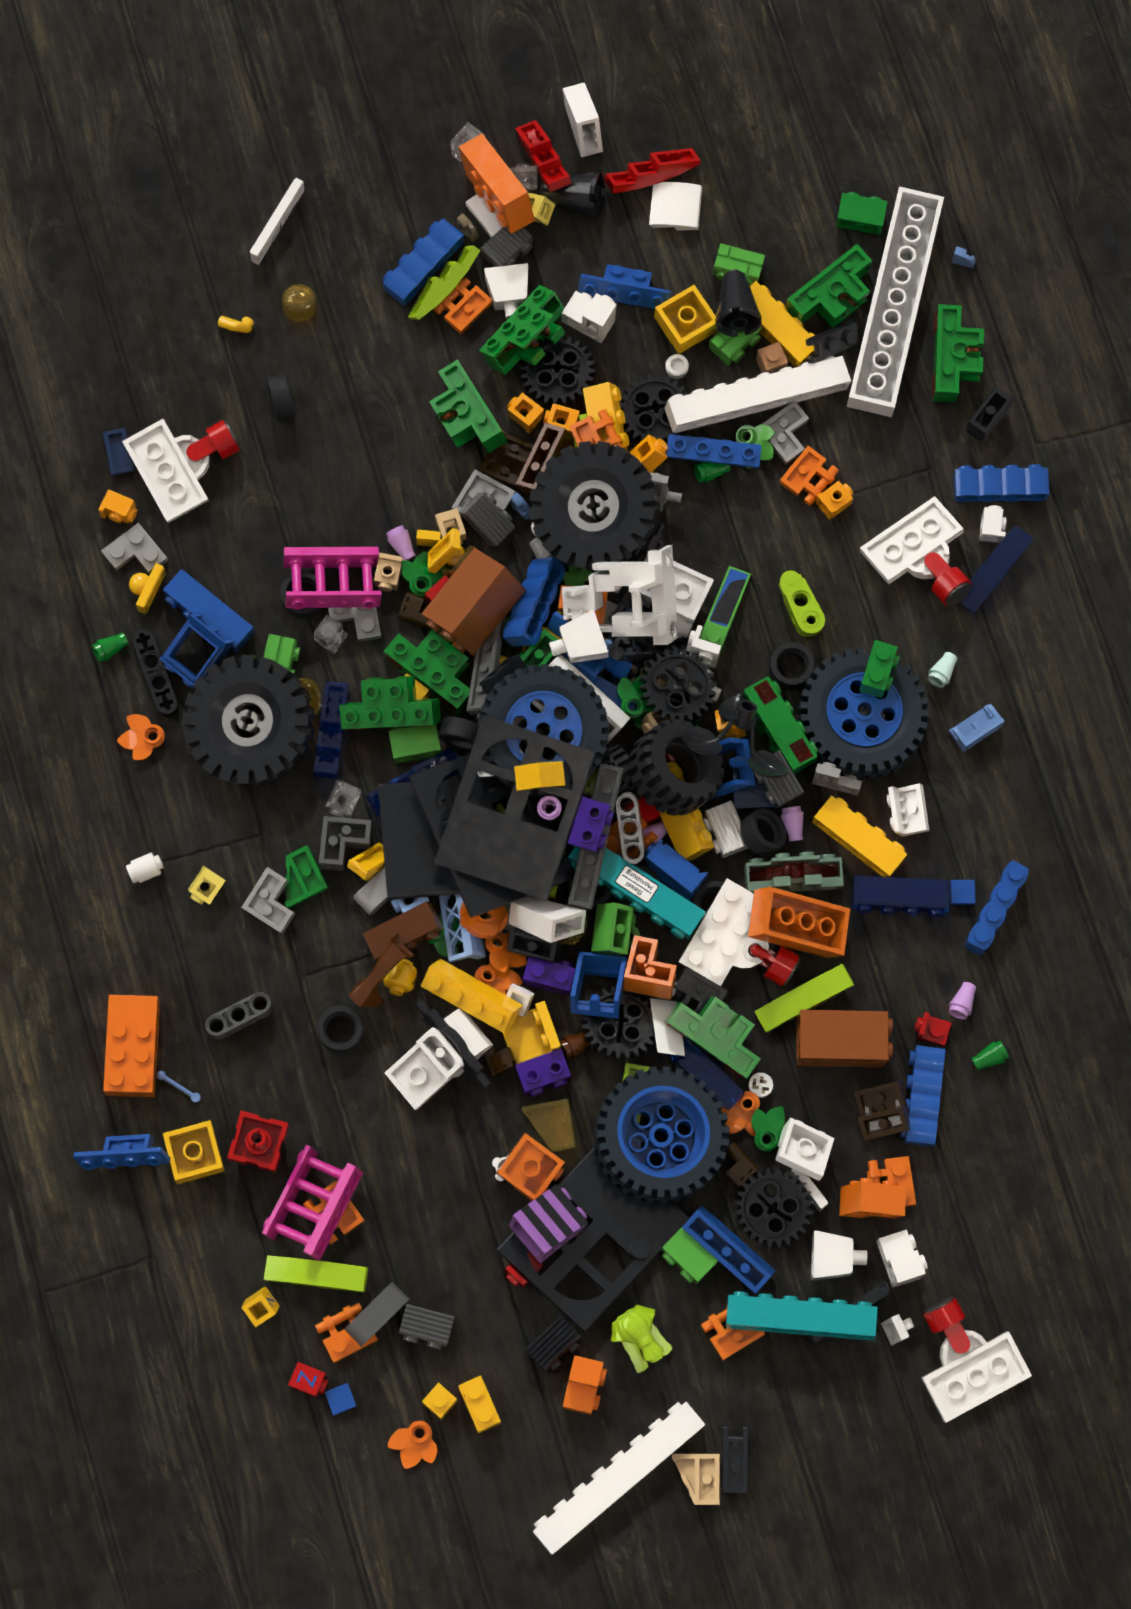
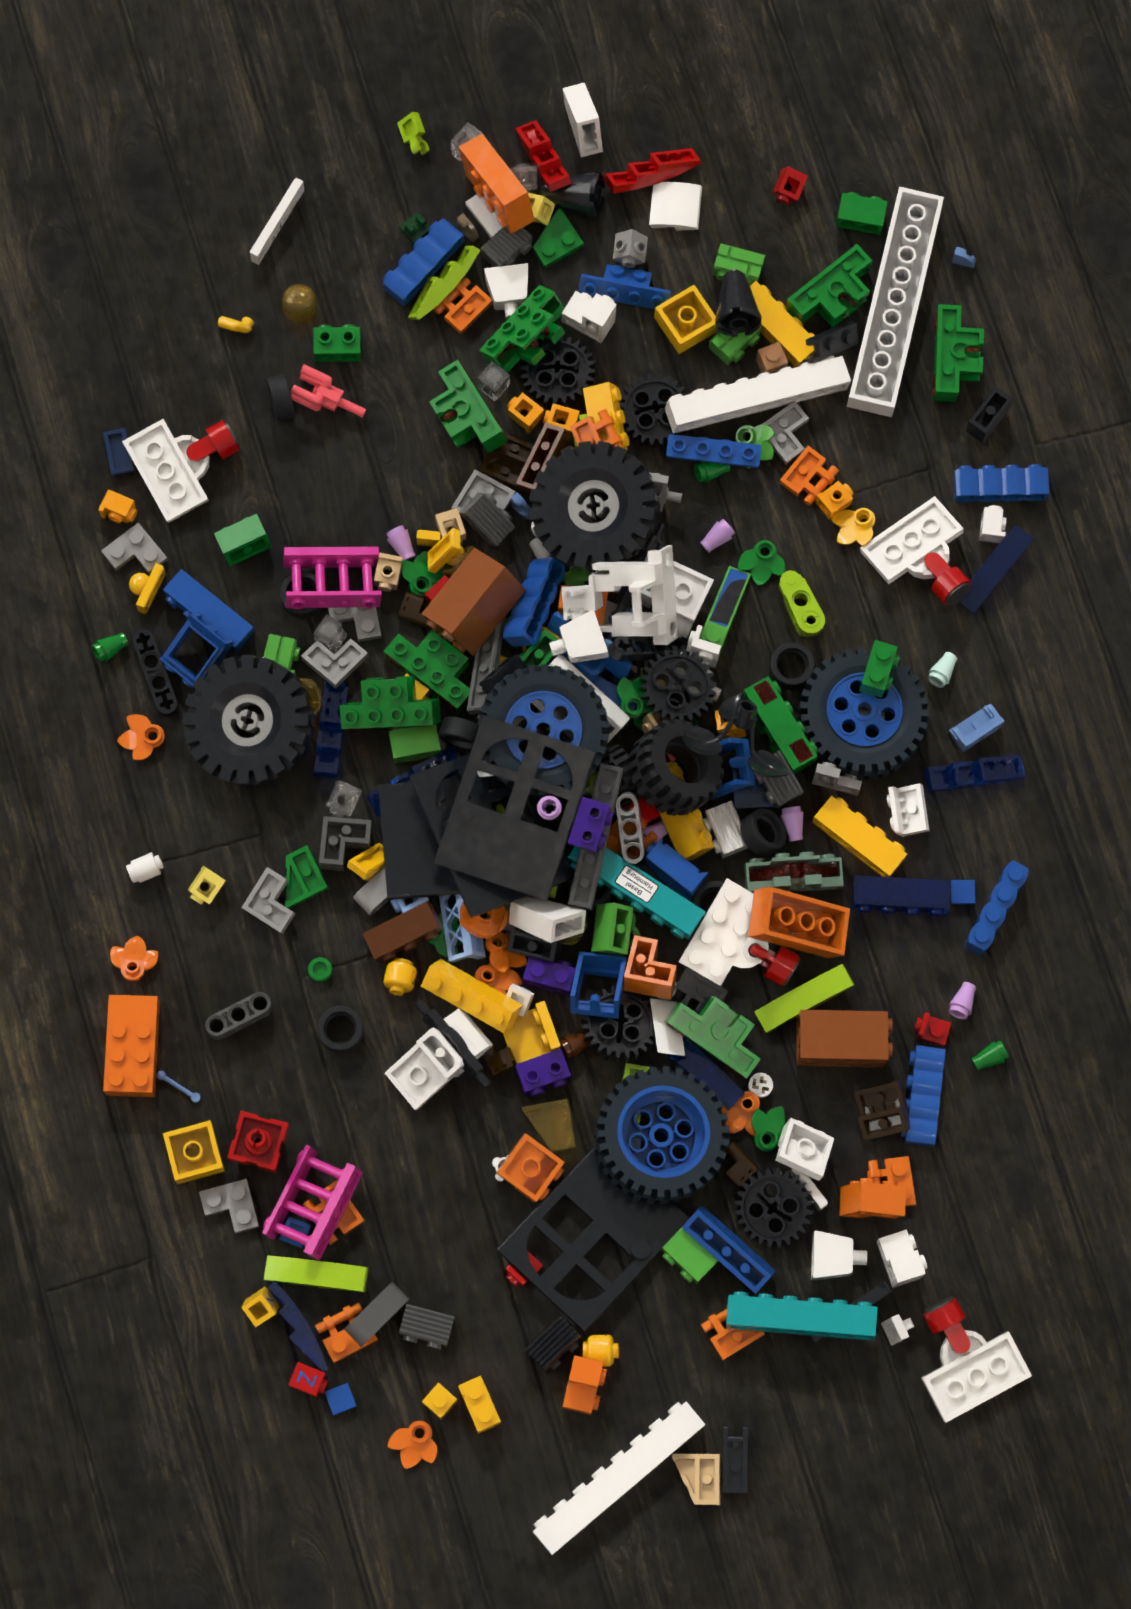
(124, 1151): blue bracket -> none
(133, 955): none -> orange plate
(236, 1199): none -> light grey plate
(243, 540): none -> brick
(298, 1226): none -> blue tile
(302, 1334): none -> clear blue slope
(320, 969): none -> green tile
(323, 393): none -> coral plant
(336, 666): none -> light grey plate
(337, 343): none -> green brick
(365, 991): reddish brown animal -> none
(411, 132): none -> lime plate
(414, 228): none -> dark green tile
(493, 381): none -> clear brick
(539, 775): yellow slope -> none
(548, 1222): medium lavender slope -> none
(557, 240): none -> green wing
(601, 1349): none -> yellow head
(630, 248): none -> light grey brick
(638, 1332): lime piece -> none
(650, 452): light orange brick -> none
(677, 366): white tile -> none
(718, 535): none -> lavender cone
(760, 565): none -> green plate
(795, 181): none -> red brick
(852, 528): none -> yellow plate
(974, 773): none -> clear blue slope

